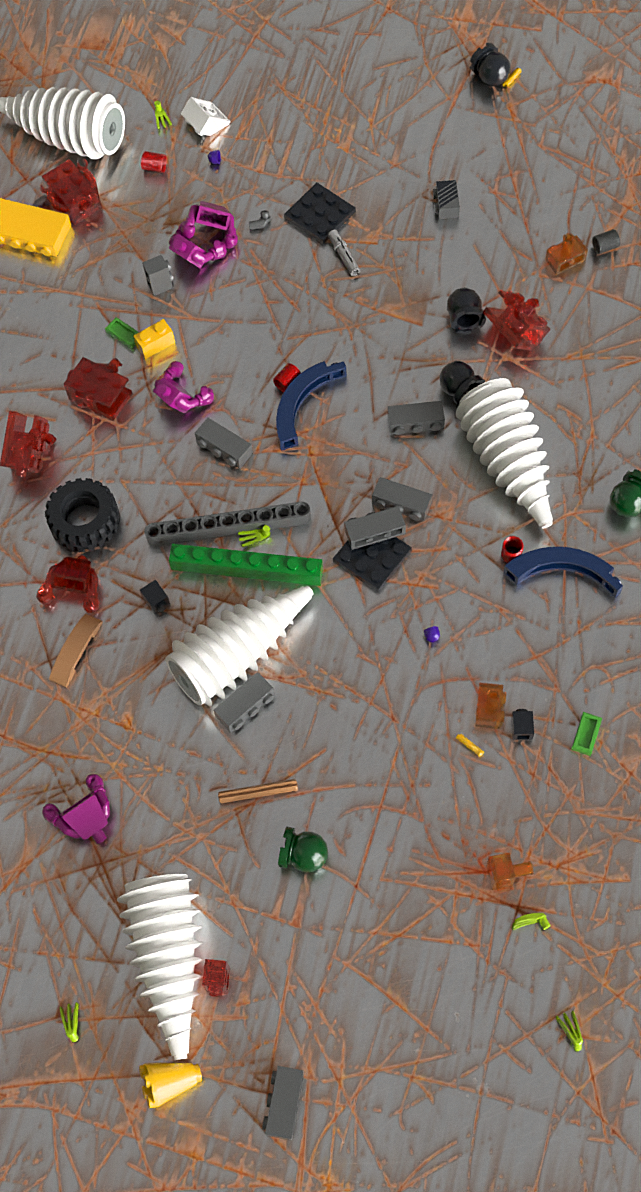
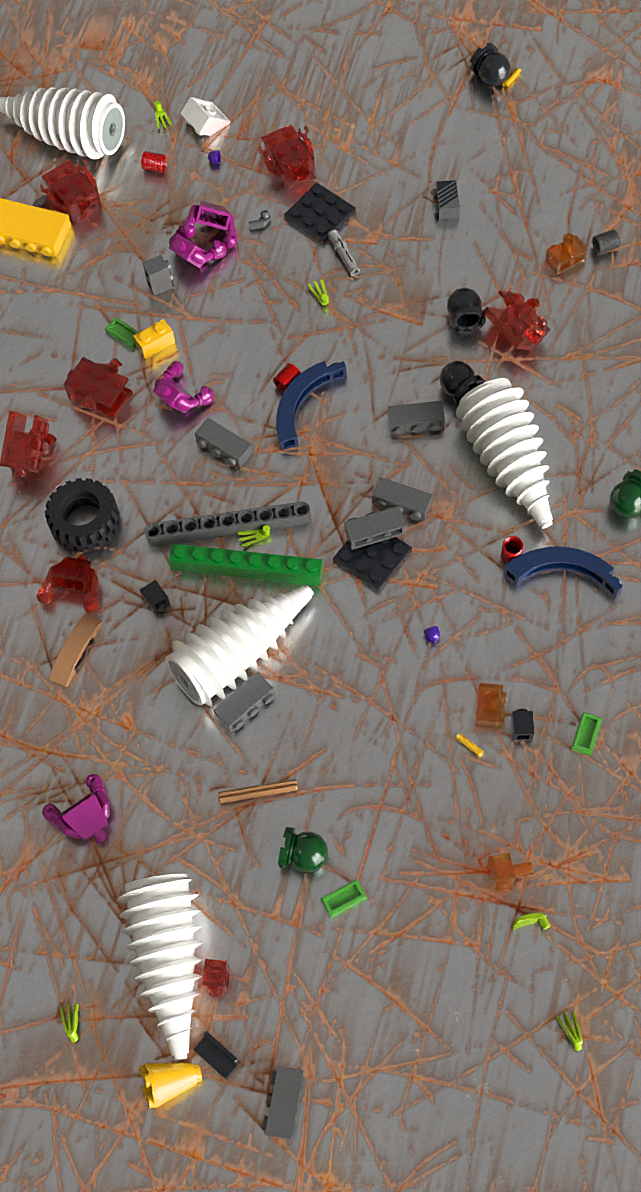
(217, 1055): none -> black panel
(289, 156): none -> clear red torso
(322, 297): none -> lime piece
(343, 898): none -> bright green tile

